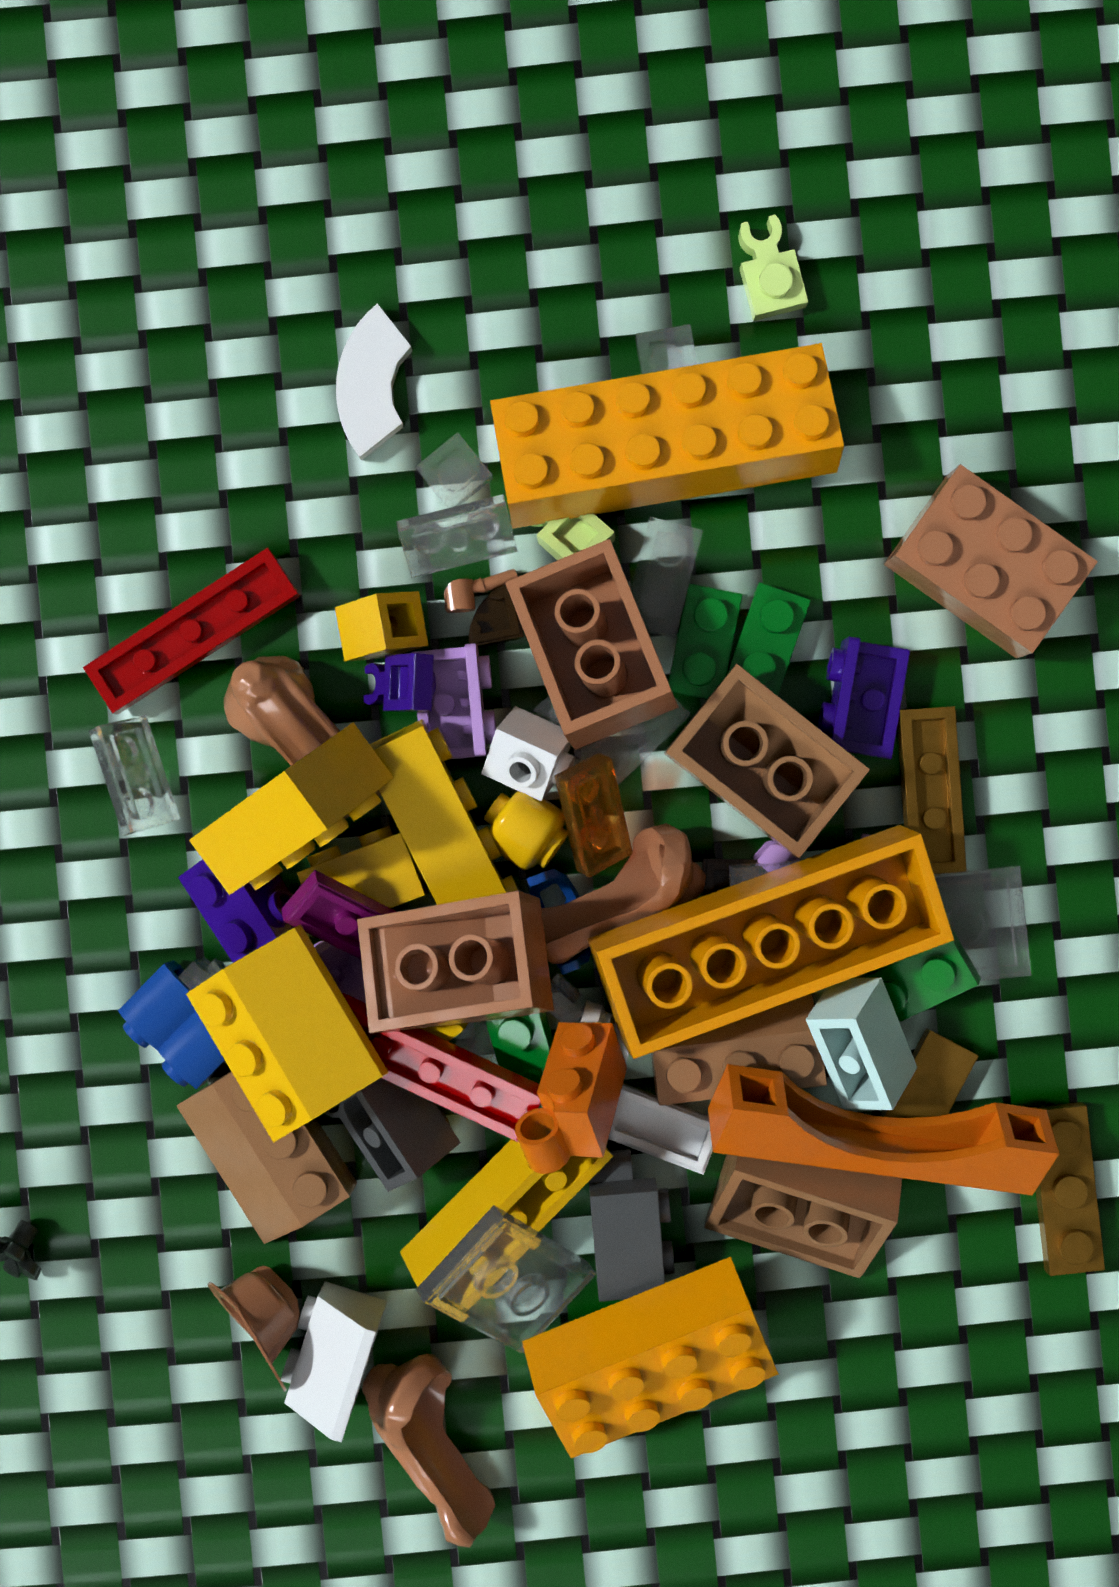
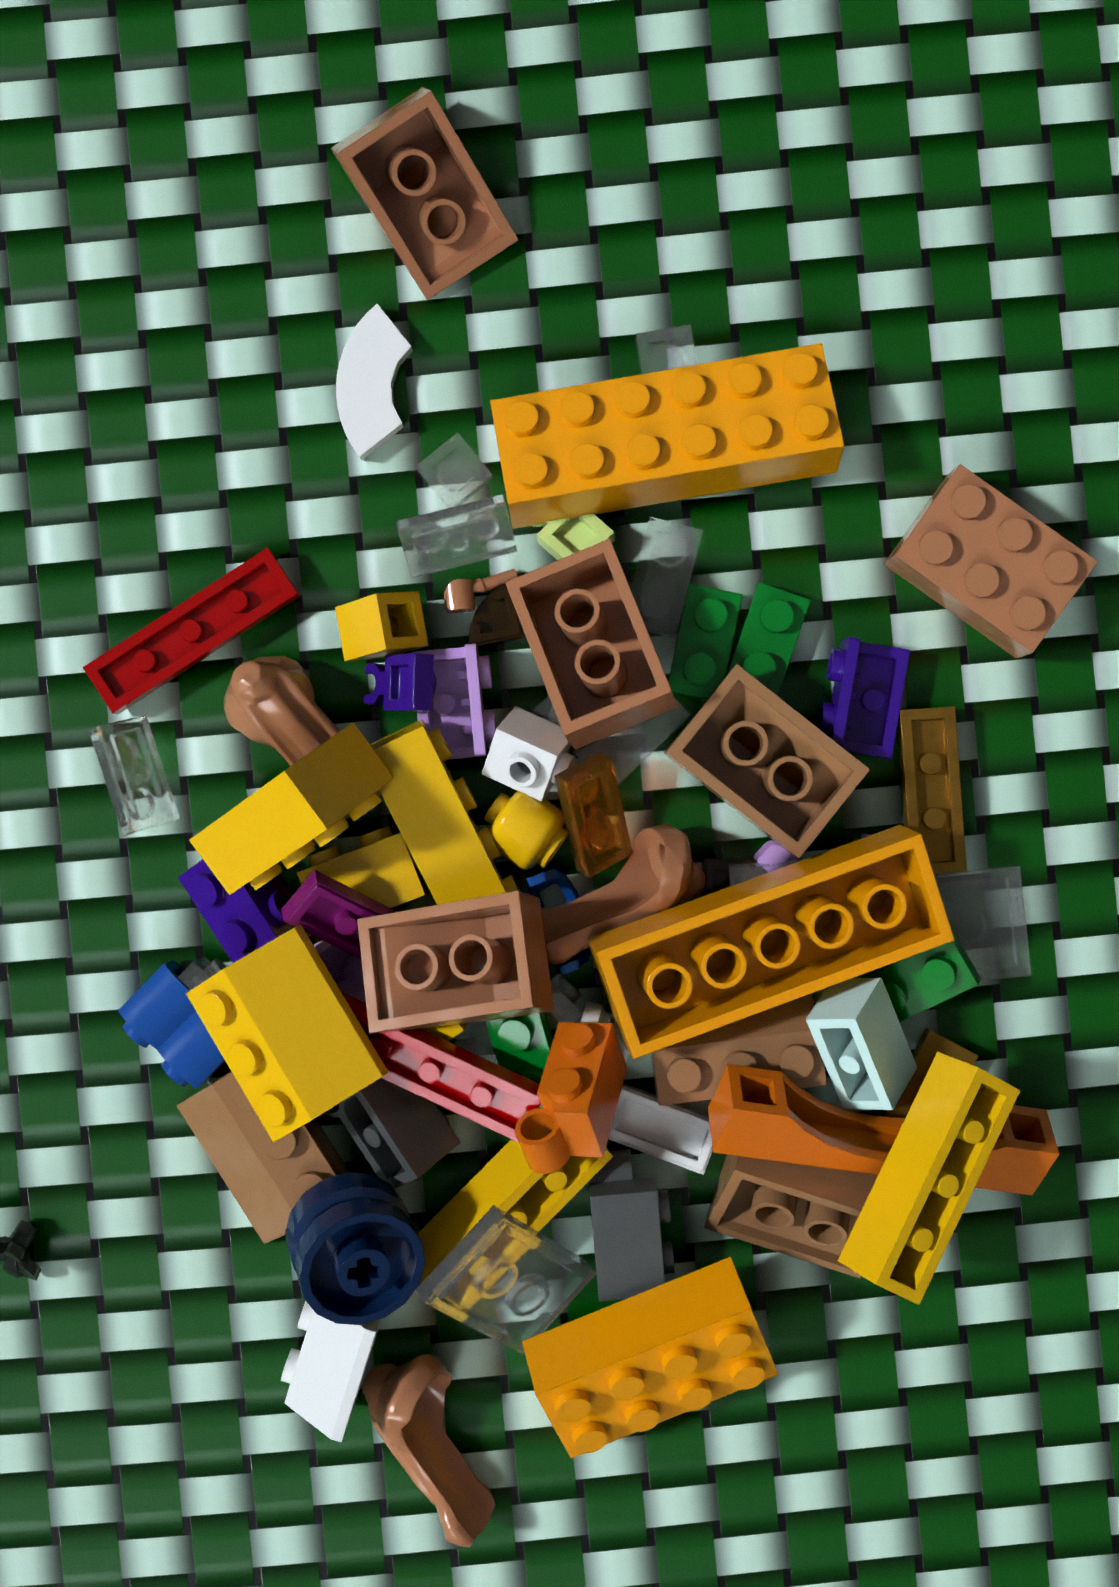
(263, 1309): nougat piece -> none
(354, 1248): none -> dark blue wheel
(425, 192): none -> nougat slope
(771, 278): yellowish green plate -> none
(928, 1177): none -> yellow brick
(1069, 1197): pearl gold plate -> none

